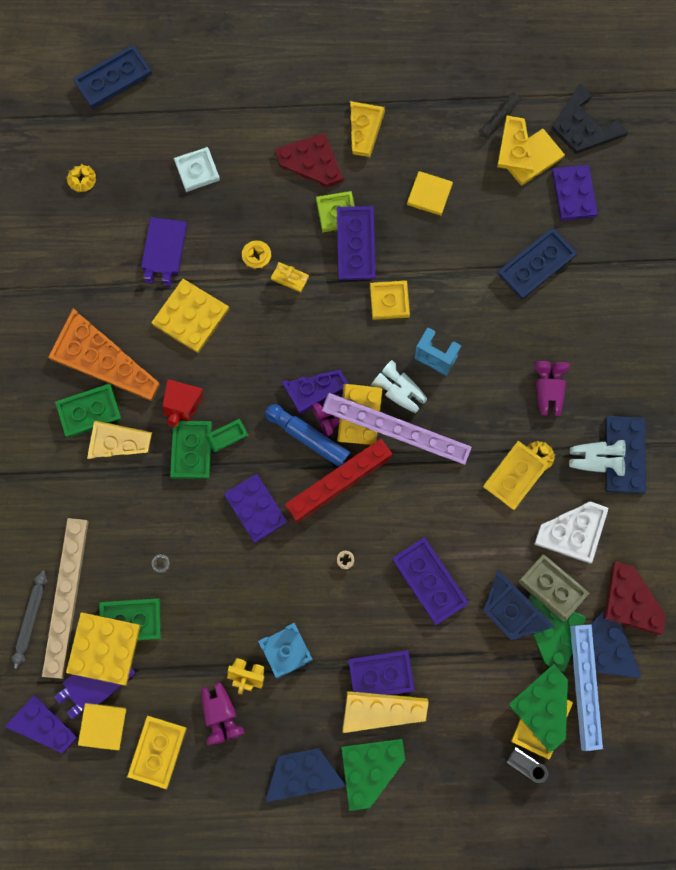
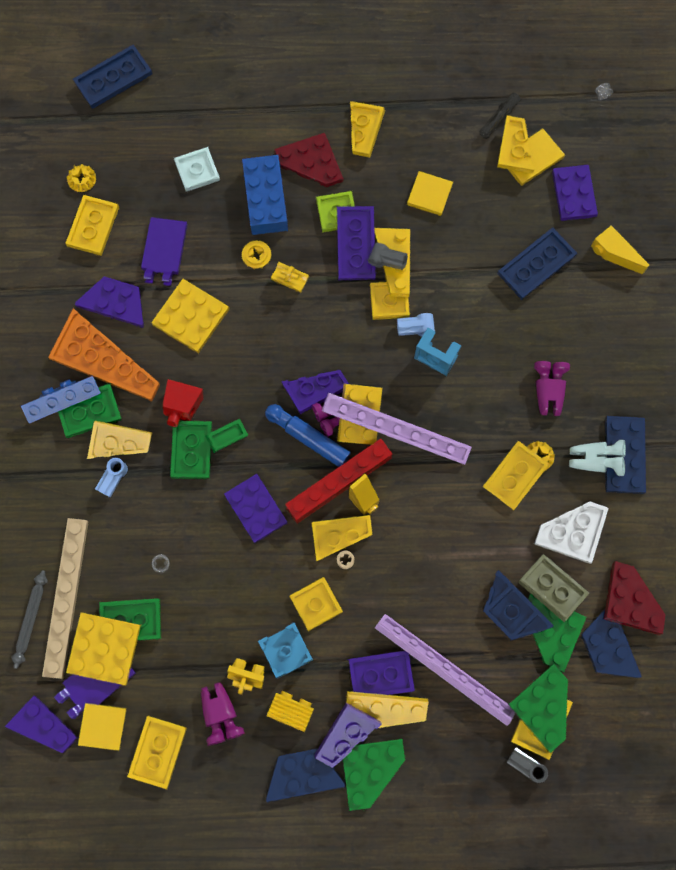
(60, 398): none -> bracket
(92, 225): none -> yellow plate
(110, 478): none -> light blue piece
(114, 300): none -> dark purple wing
(265, 194): none -> blue brick
(290, 711): none -> yellow brick
(316, 604): none -> yellow tile
(339, 533): none -> yellow wing
(346, 732): none -> wing
(364, 495): none -> yellow slope
(383, 256): none -> dark grey piece
(398, 240): none -> yellow wing
(401, 390): light aqua piece -> none
(415, 325): none -> light blue piece
(430, 581): dark purple plate -> none
(445, 669): none -> lavender tile
(579, 129): black wing -> none
(586, 687): light blue plate -> none
(603, 91): none -> clear bush
(616, 249): none -> yellow slope

